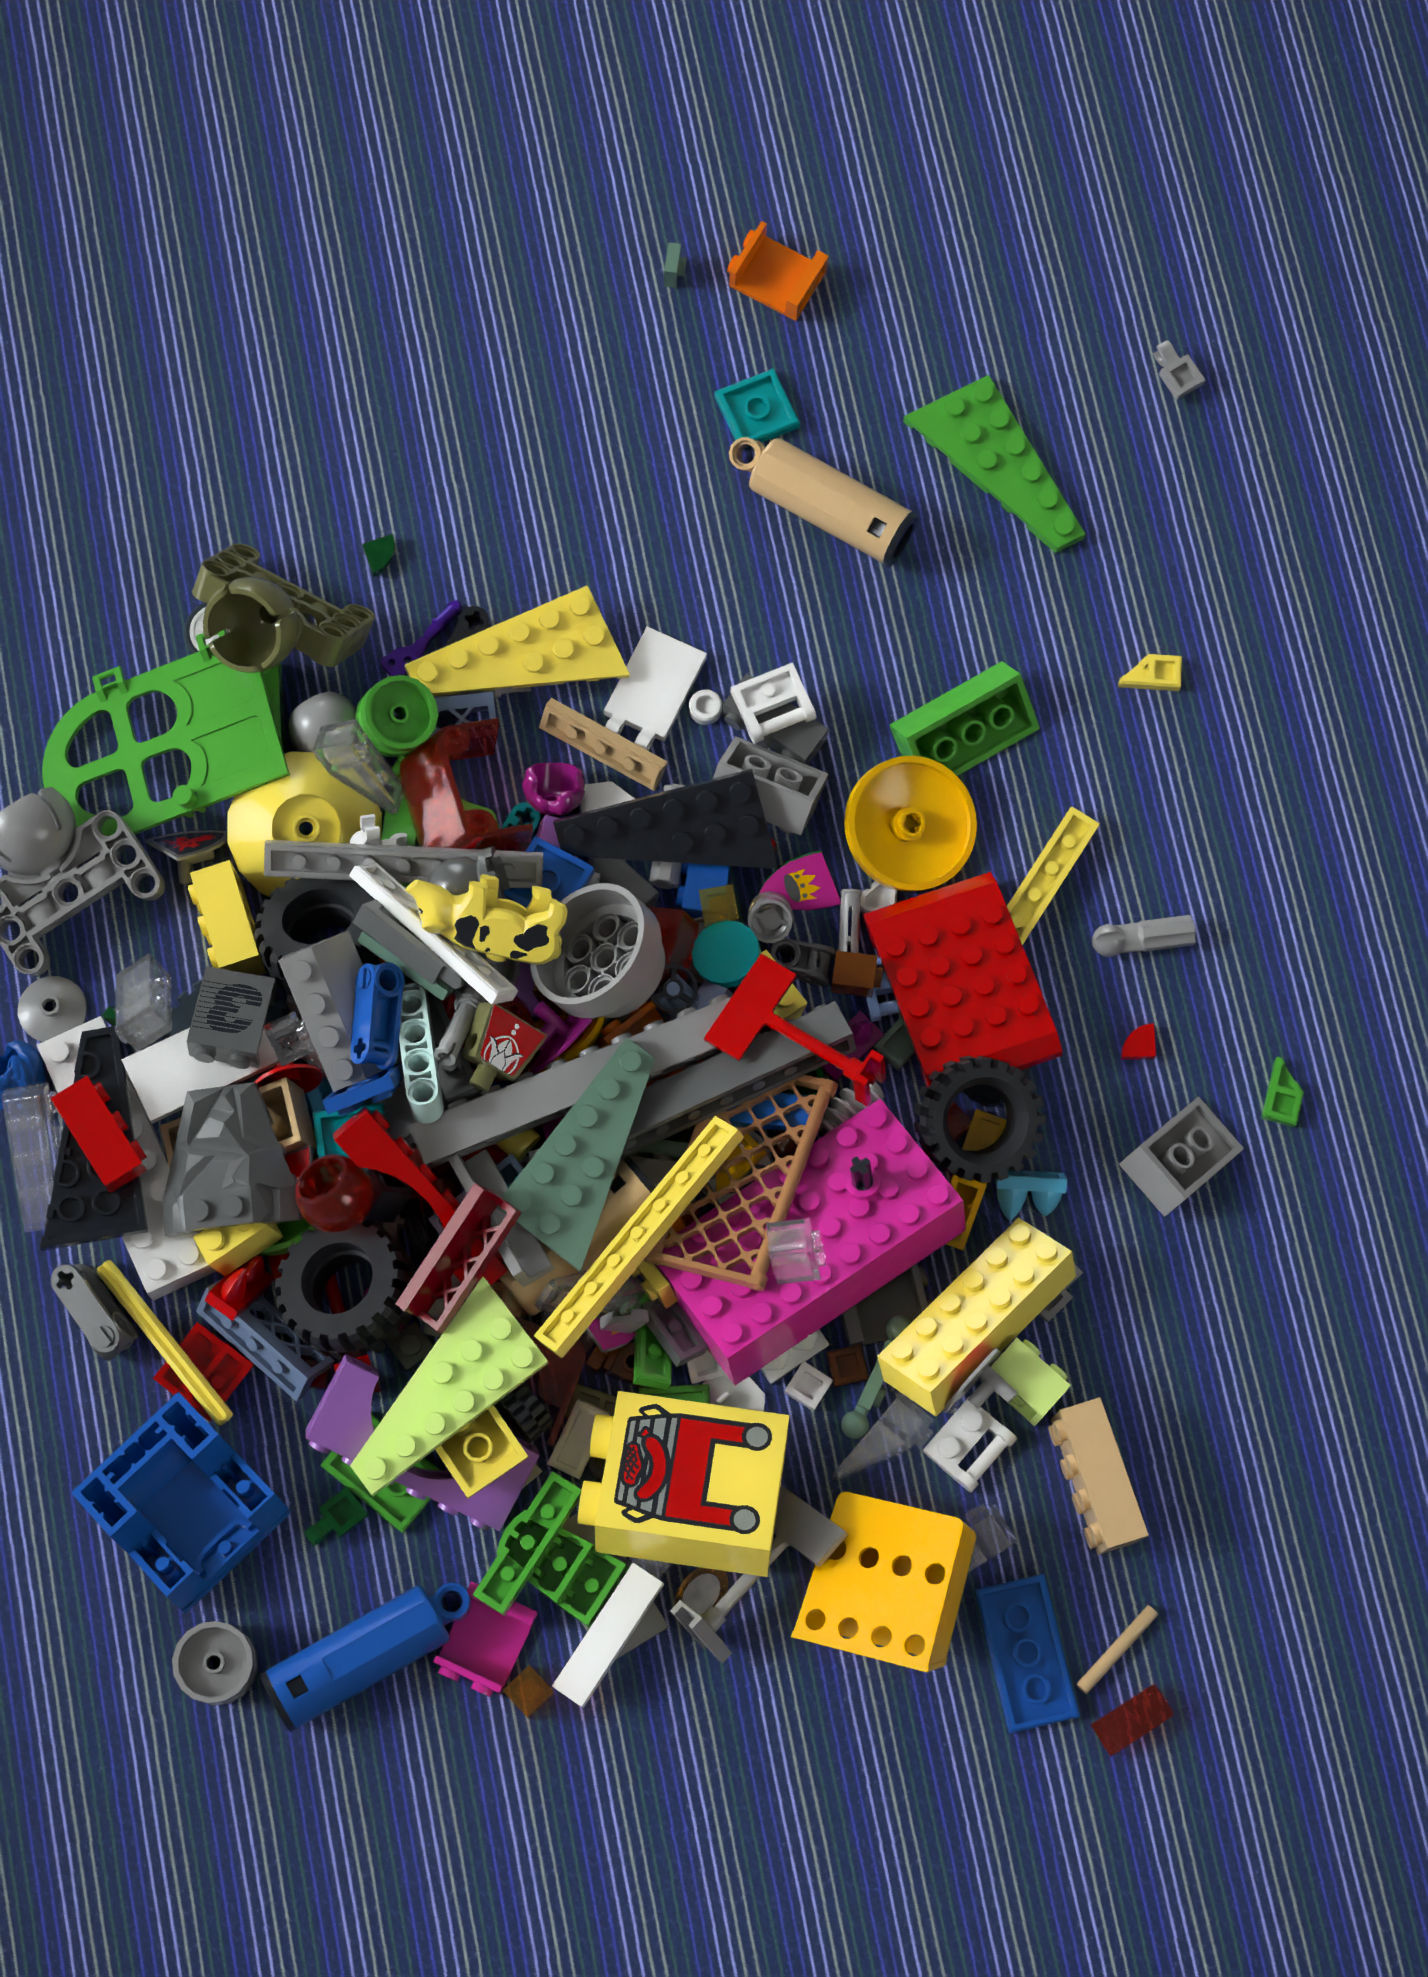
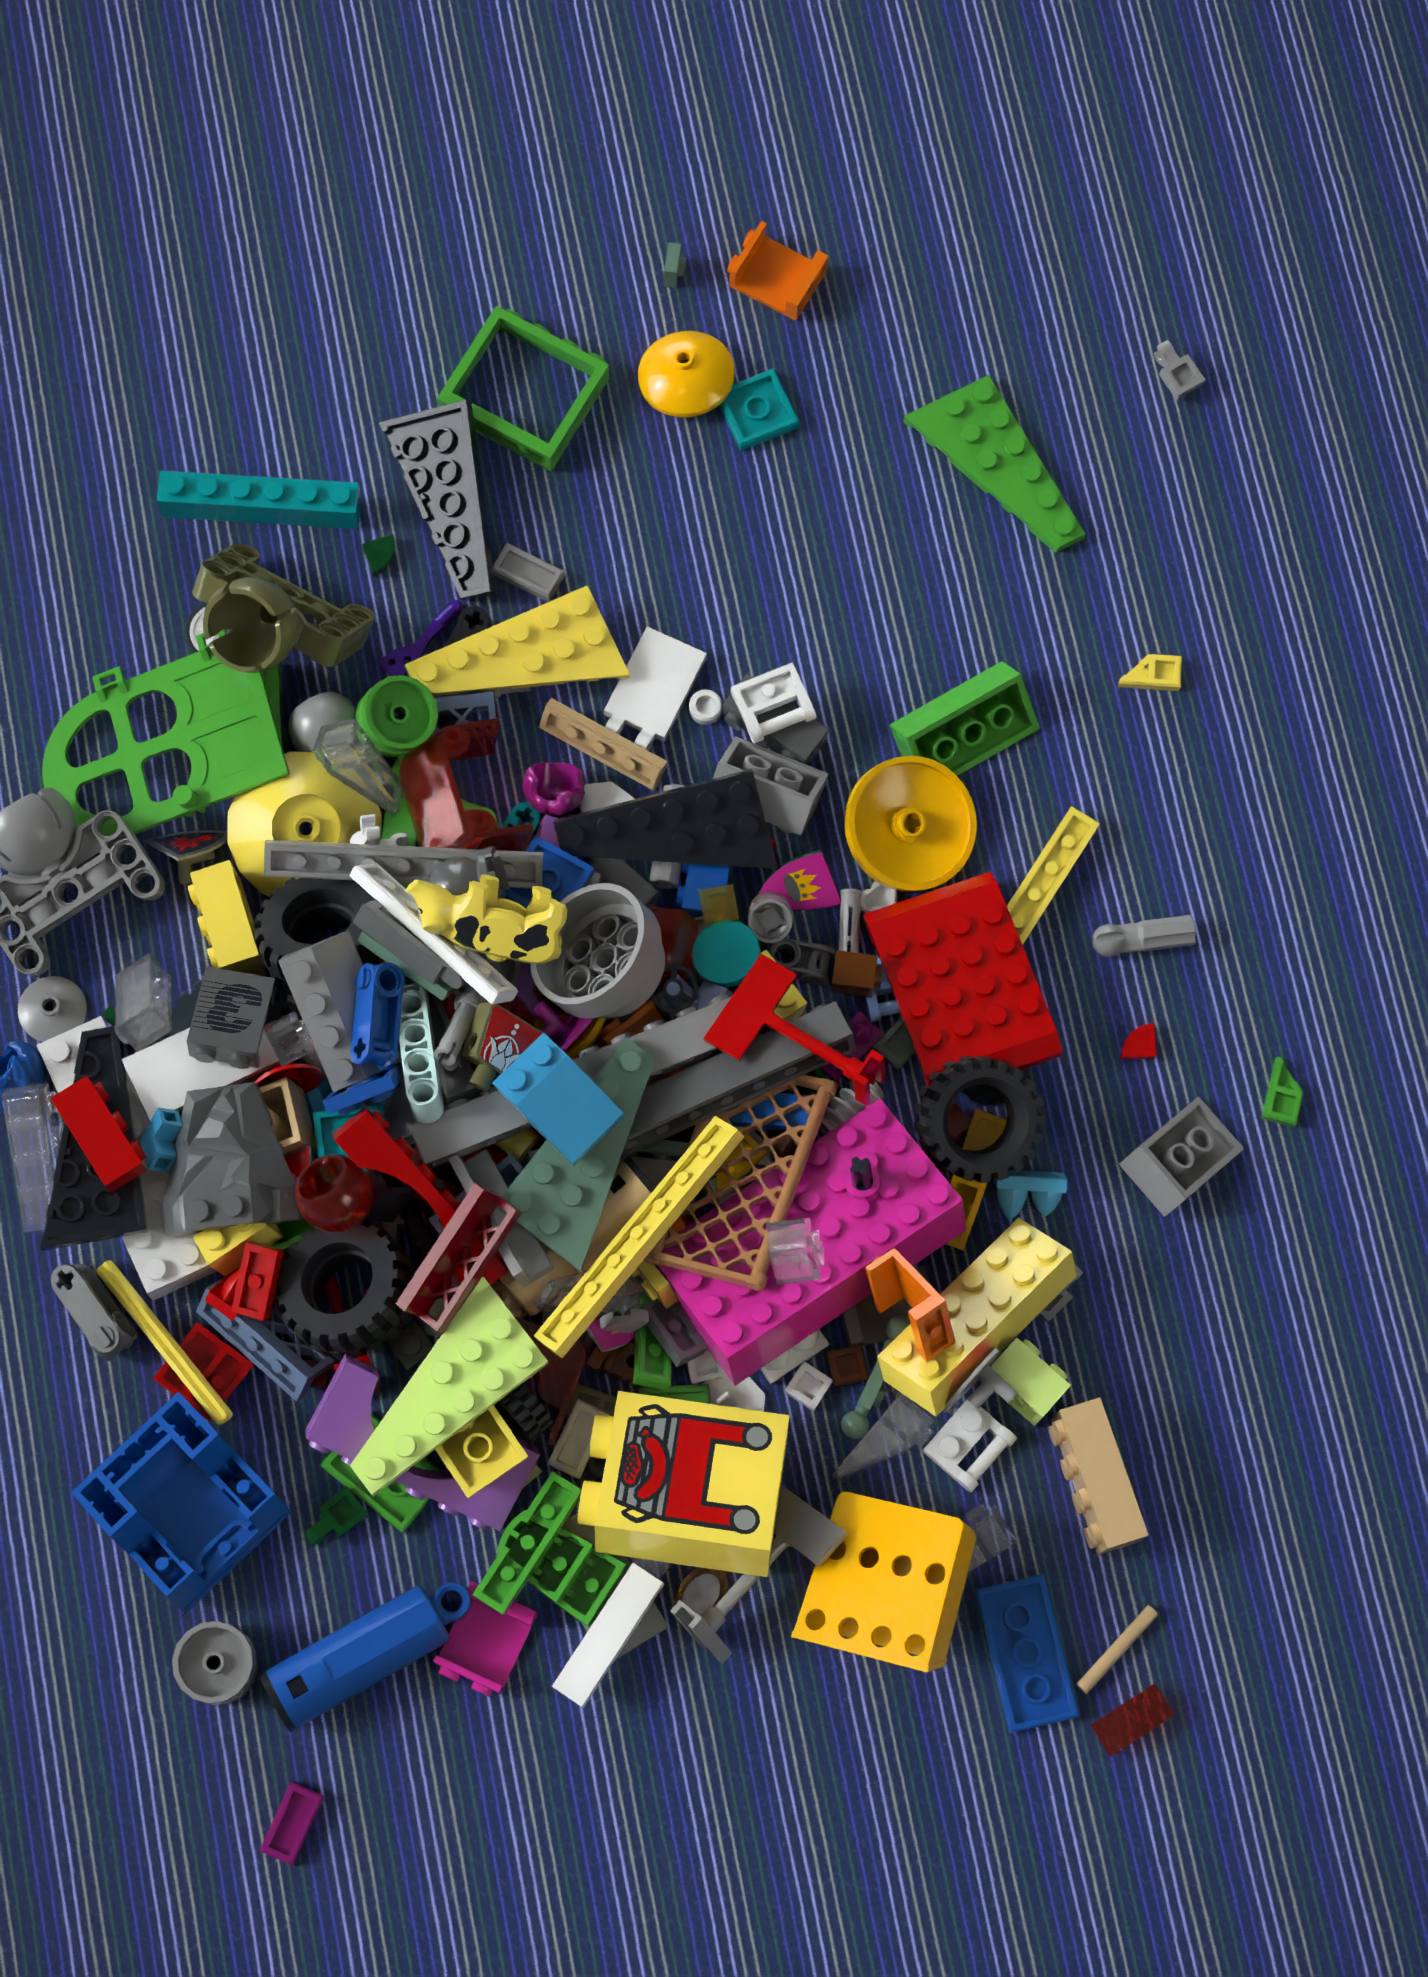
(159, 1139): none -> dark azure piece
(257, 1280): none -> red tile
(259, 499): none -> teal brick
(292, 1823): none -> magenta tile
(444, 477): none -> wing
(505, 433): none -> bright green window
(528, 572): none -> light grey tile
(528, 1692): clear orange brick -> none
(558, 1099): none -> dark azure slope
(686, 387): none -> yellow dish
(827, 498): tan piece -> none
(894, 1279): none -> orange panel

